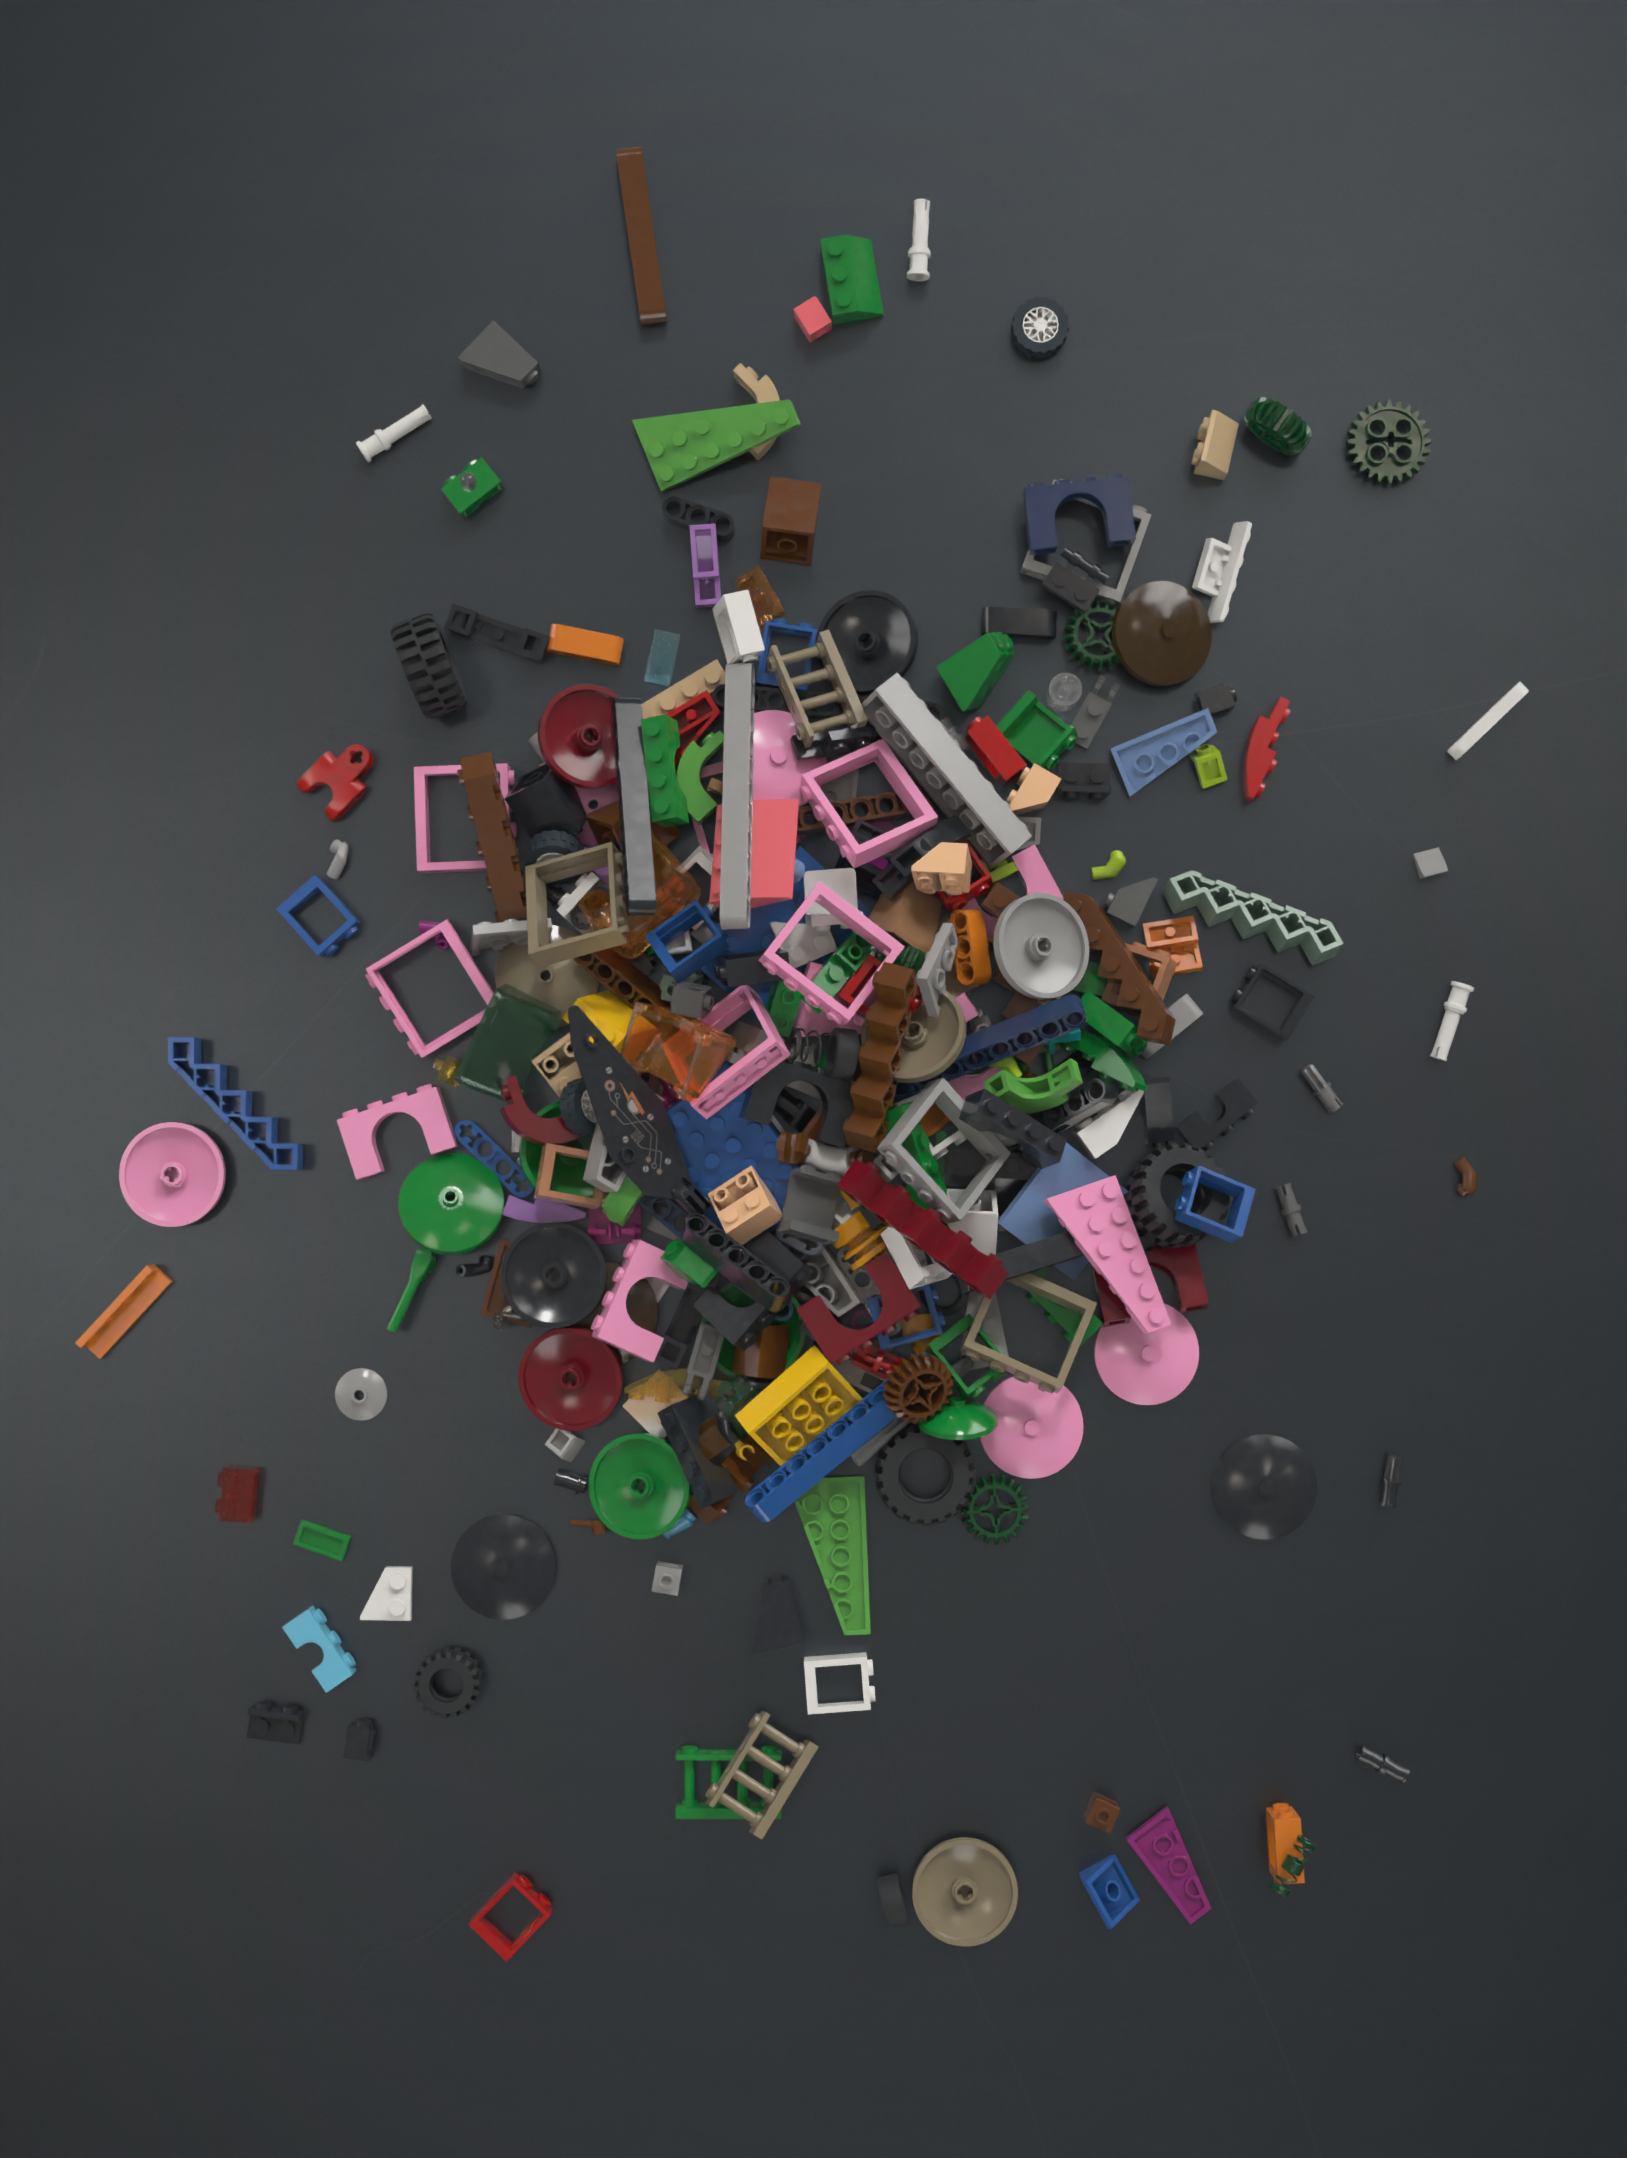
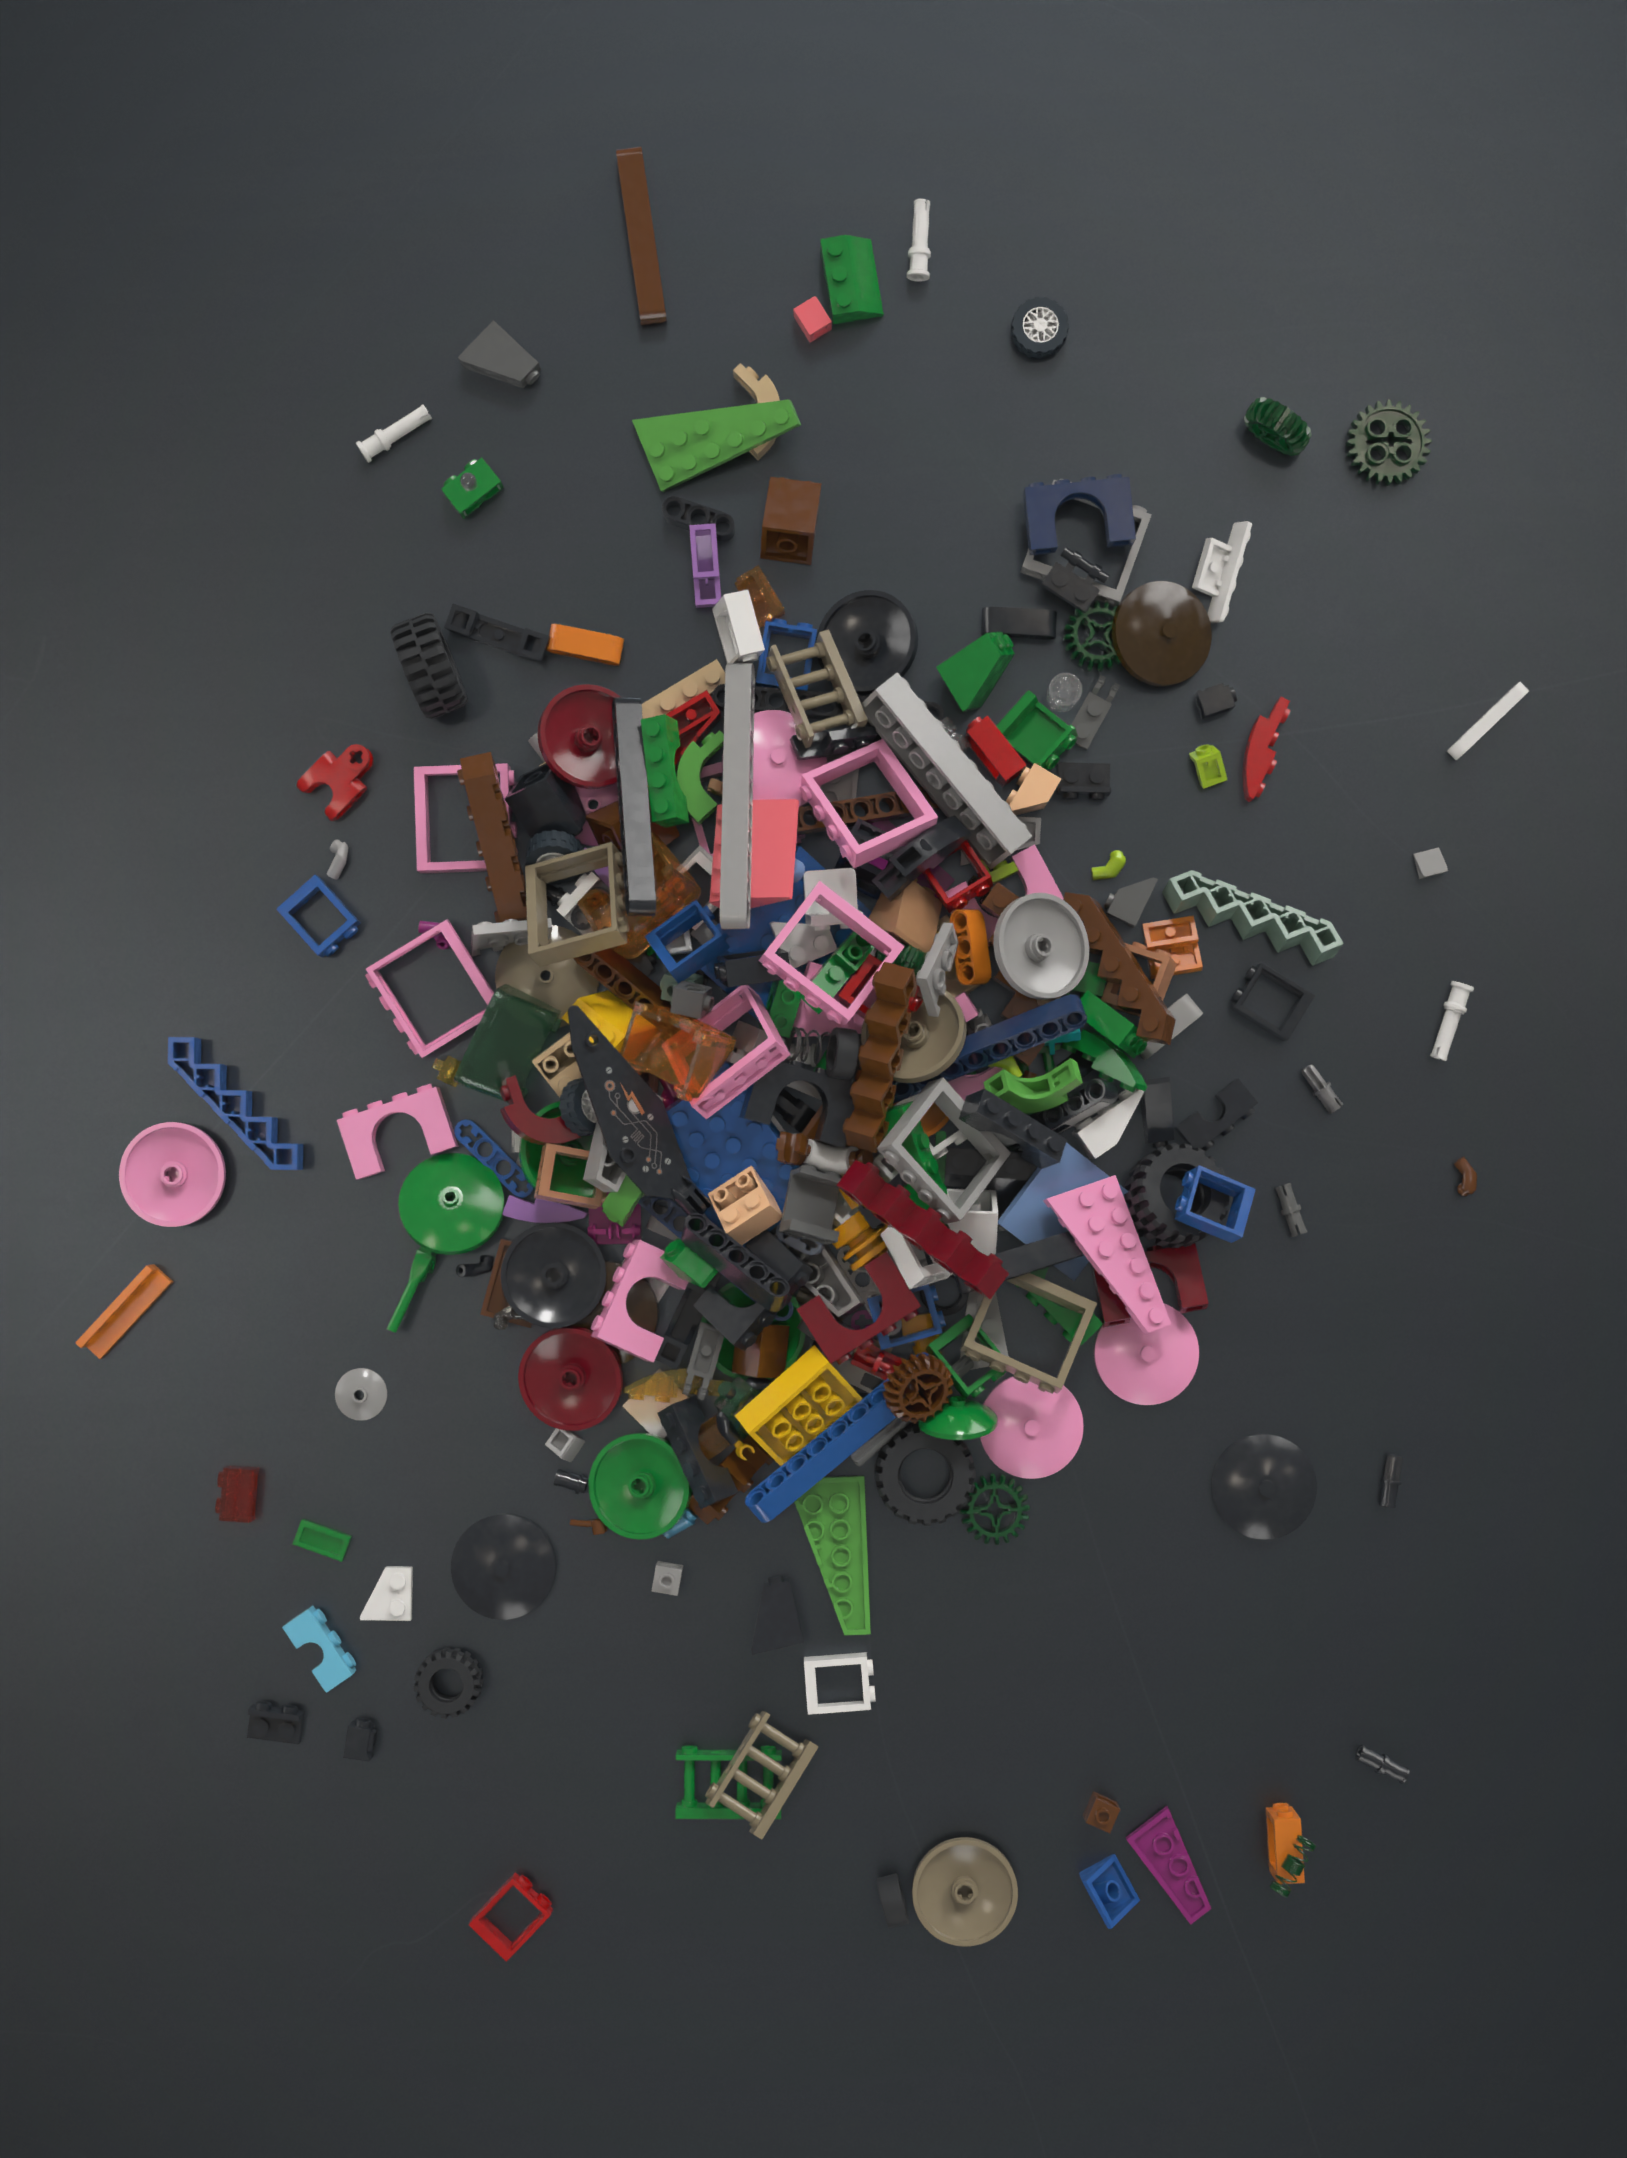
(662, 657): clear light blue slope -> none
(944, 869): light nougat slope -> none
(1158, 750): medium blue wing -> none
(1216, 445): tan slope -> none

